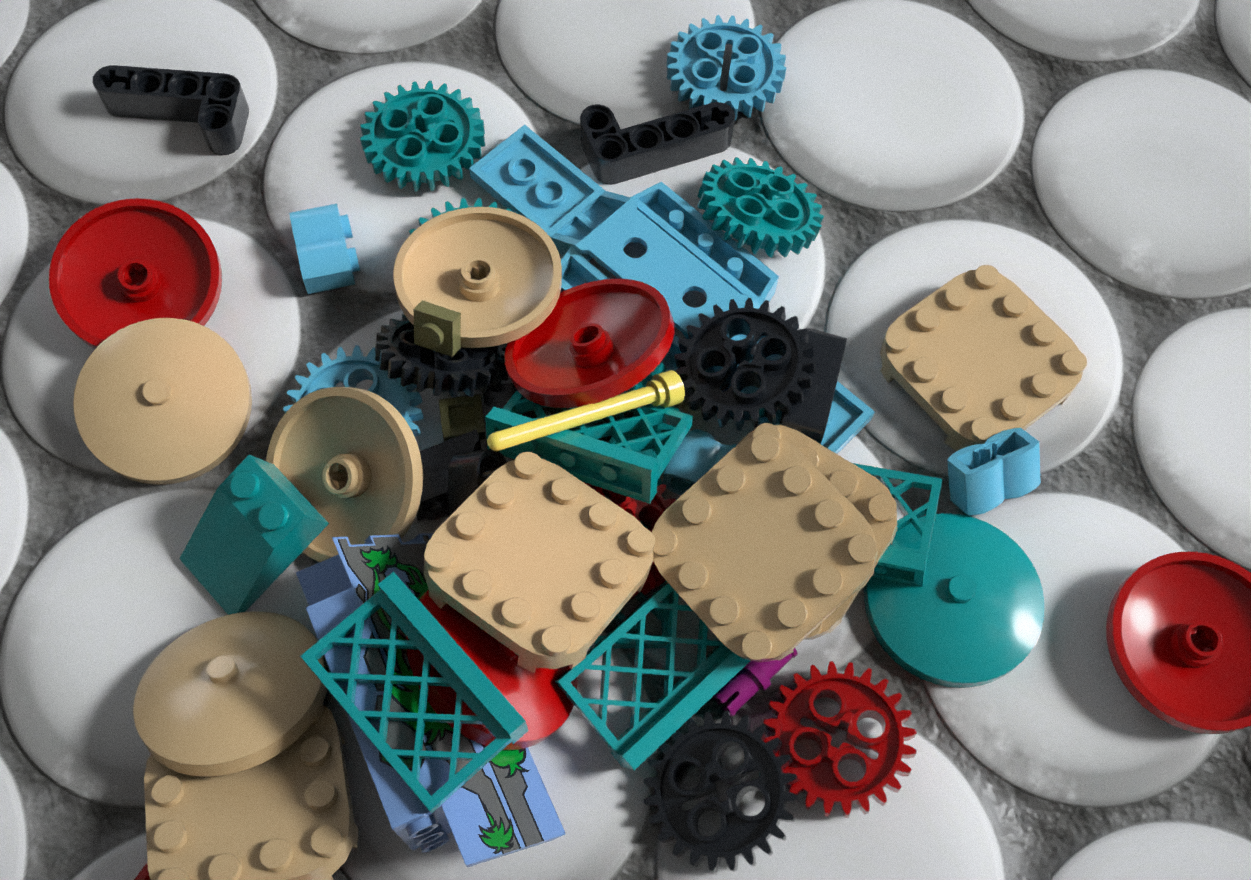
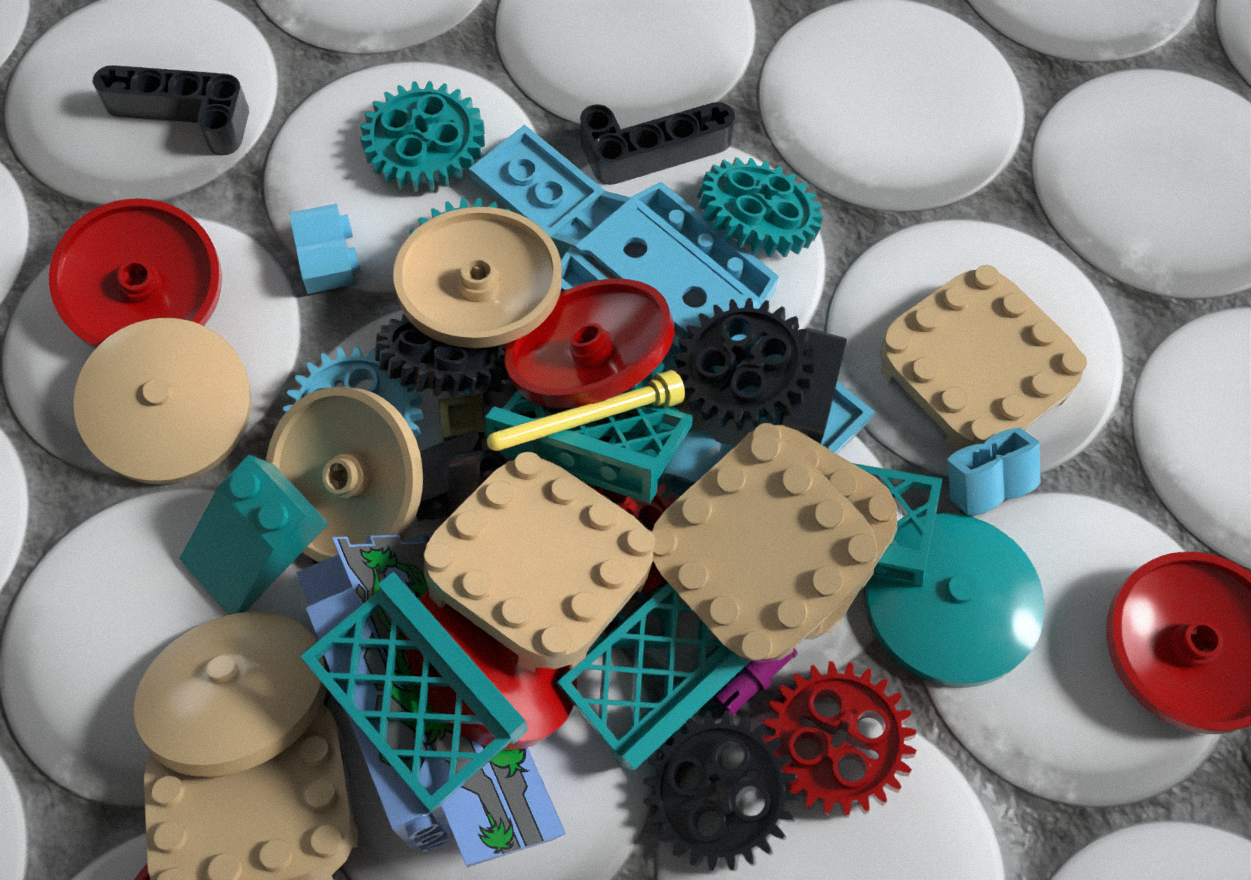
(437, 328): olive plate -> none
(754, 70): medium azure gear -> none

